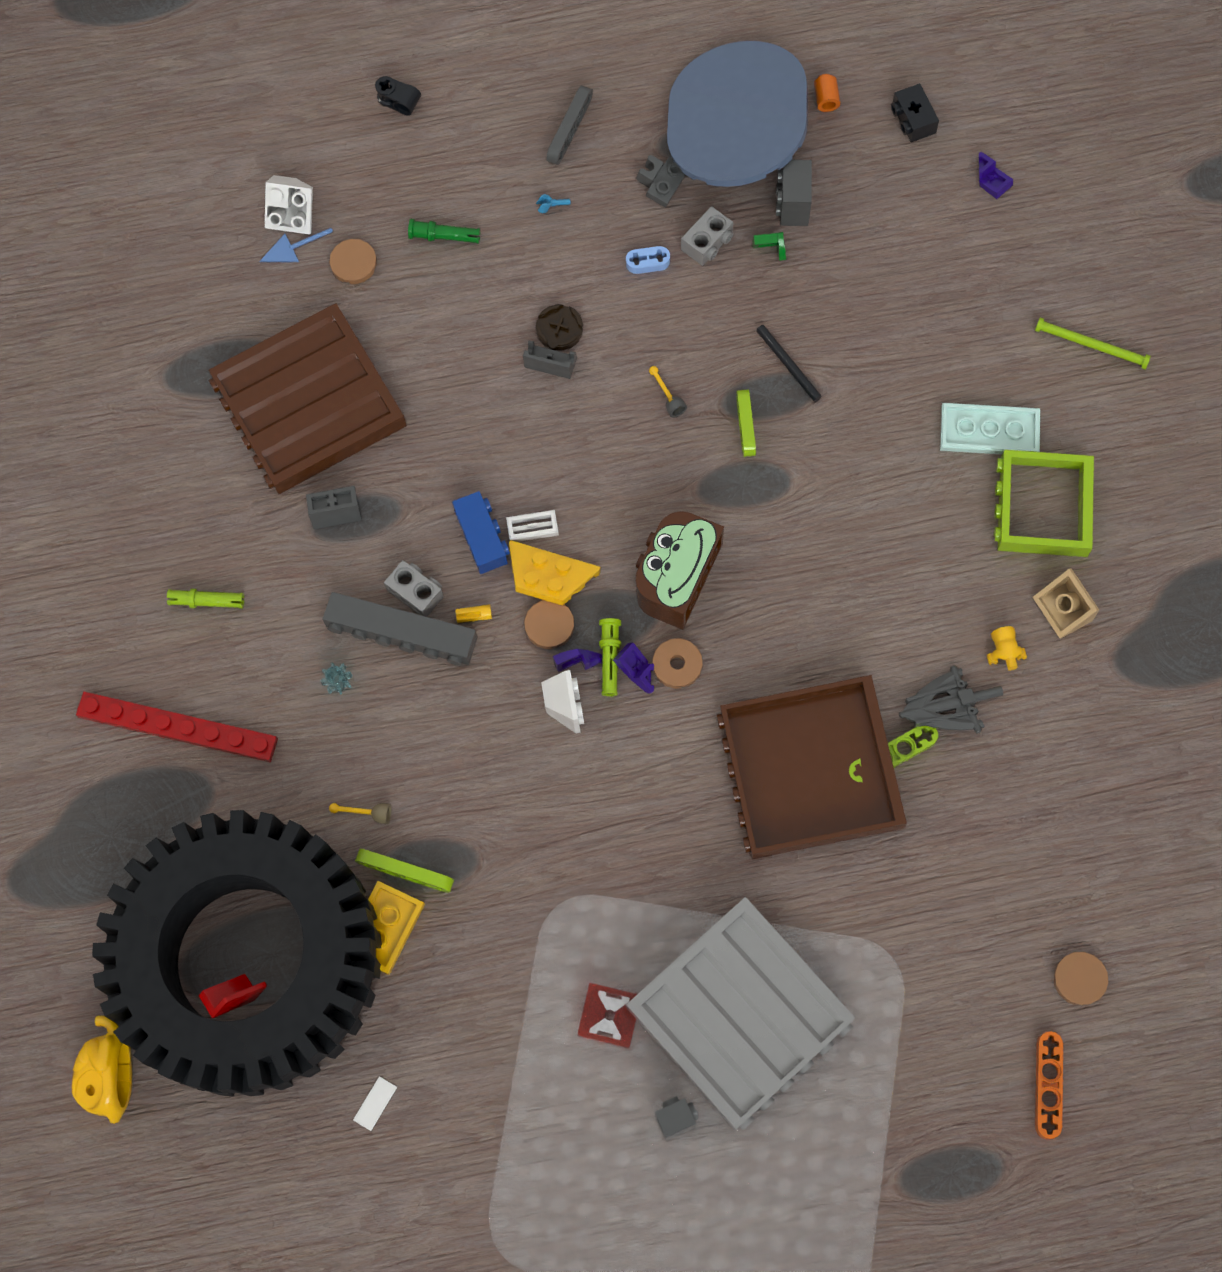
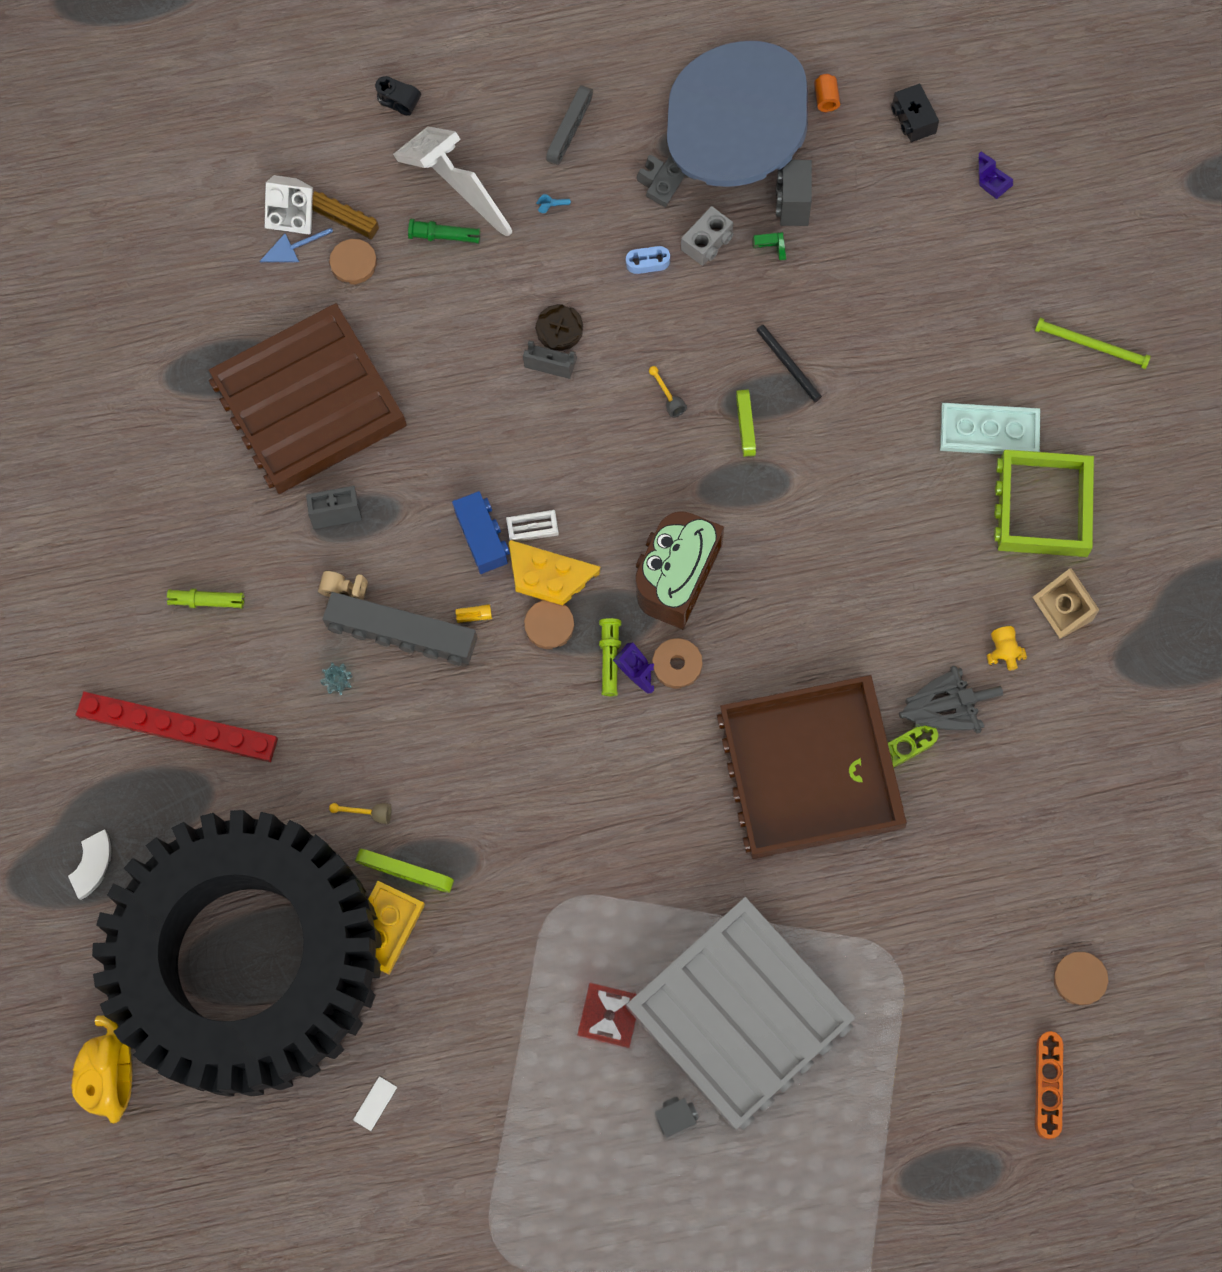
(93, 864): none -> white tile
(230, 995): red panel -> none
(336, 583): none -> tan leg
(344, 215): none -> pearl gold piece
(410, 592): light grey brick -> none
(430, 150): none -> white piece
(560, 701): white slope -> none
(569, 658): dark purple slope -> none

